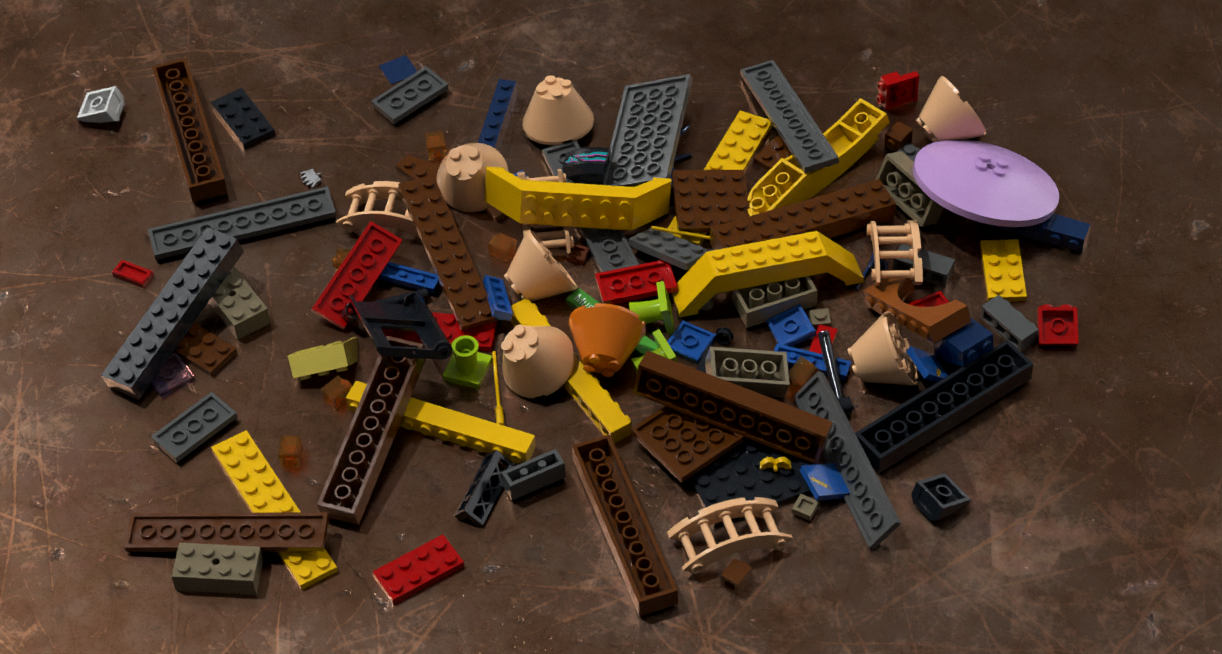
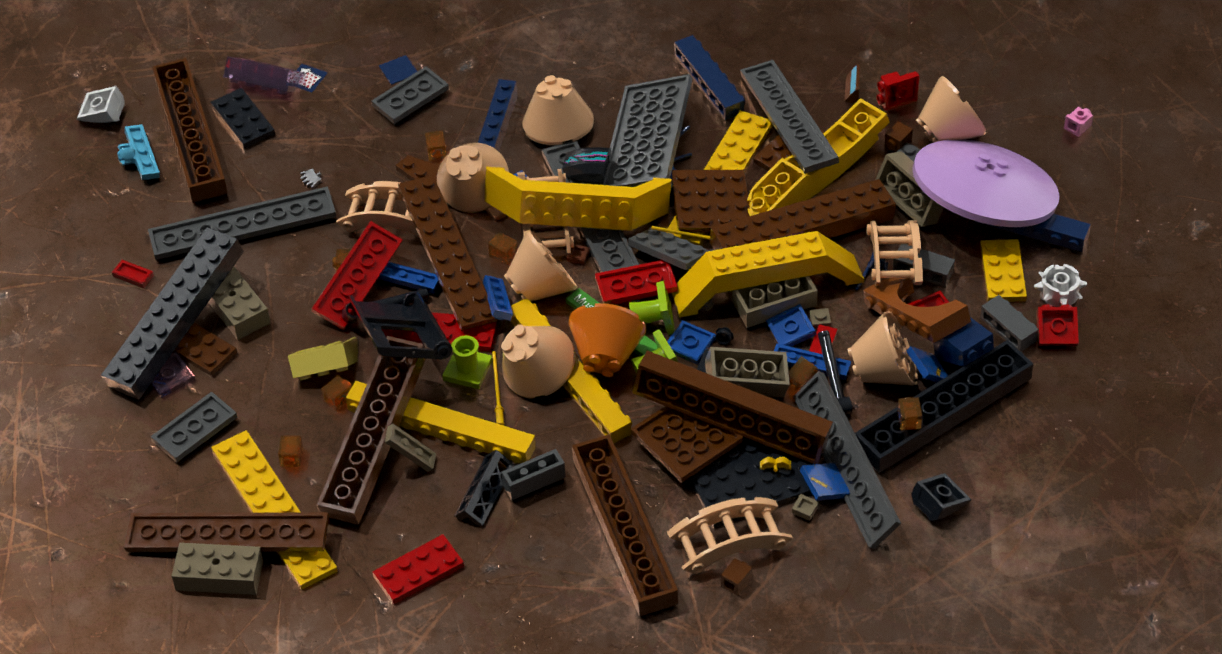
(138, 152): none -> medium azure plate
(262, 74): none -> clear purple slope
(311, 77): none -> sticker
(410, 447): none -> dark tan plate
(709, 77): none -> dark blue brick
(852, 85): none -> reddish brown slope
(909, 413): none -> clear orange brick
(1060, 285): none -> white brick
(1080, 117): none -> bright pink brick

